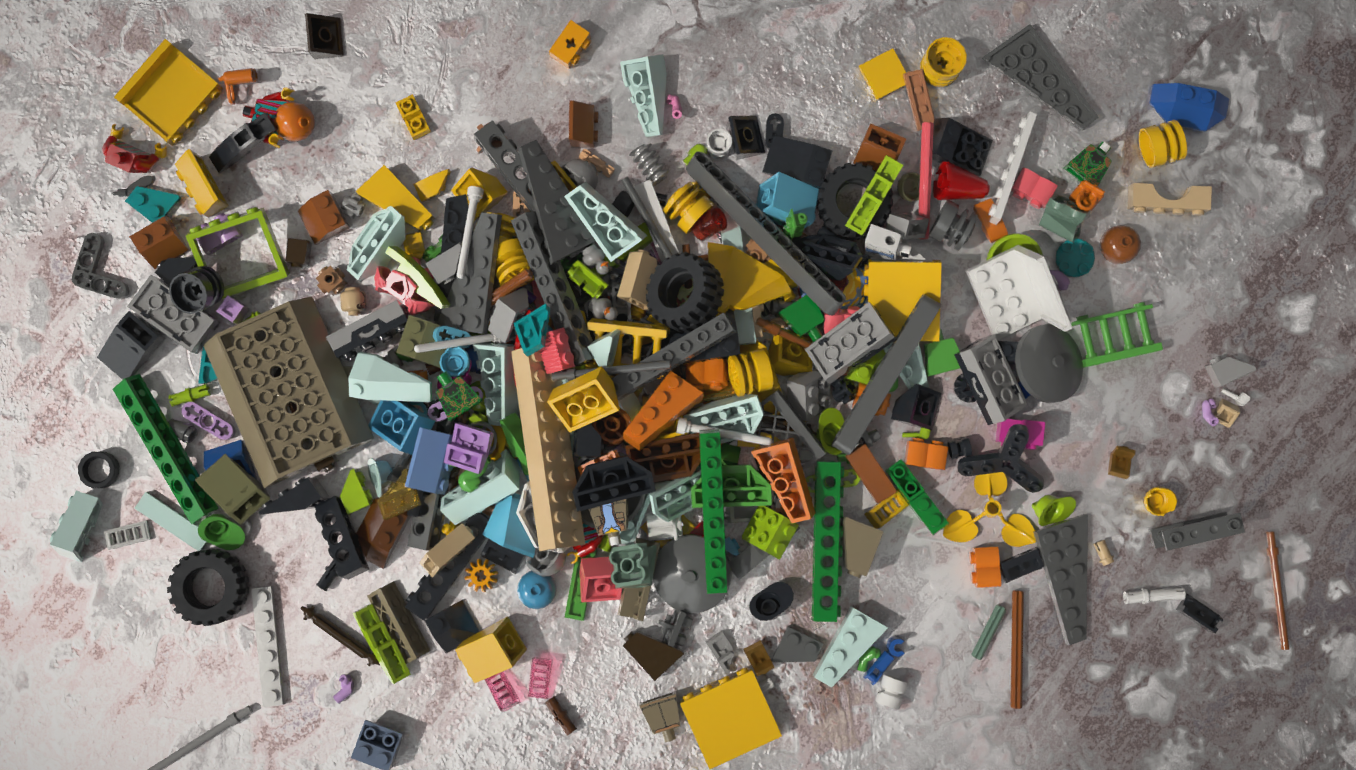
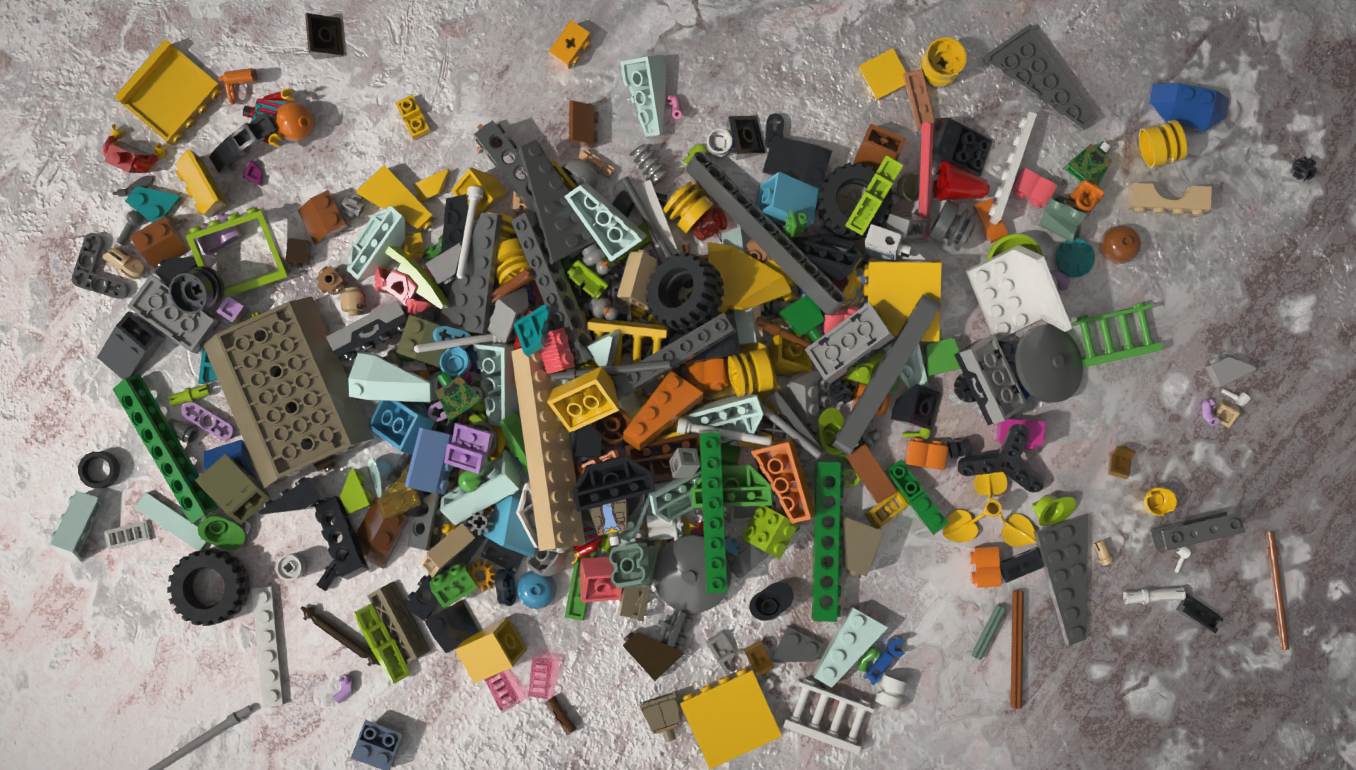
(125, 262): none -> tan arm
(133, 219): none -> dark grey bar
(253, 173): none -> magenta tile
(291, 566): none -> white wheel
(453, 585): none -> bright green bracket
(477, 518): none -> light grey gear
(505, 587): none -> black beam
(684, 463): none -> light grey brick
(790, 431): none -> light grey bar
(831, 736): none -> white fence
(1184, 553): none -> white hand
(1304, 168): none -> black gear

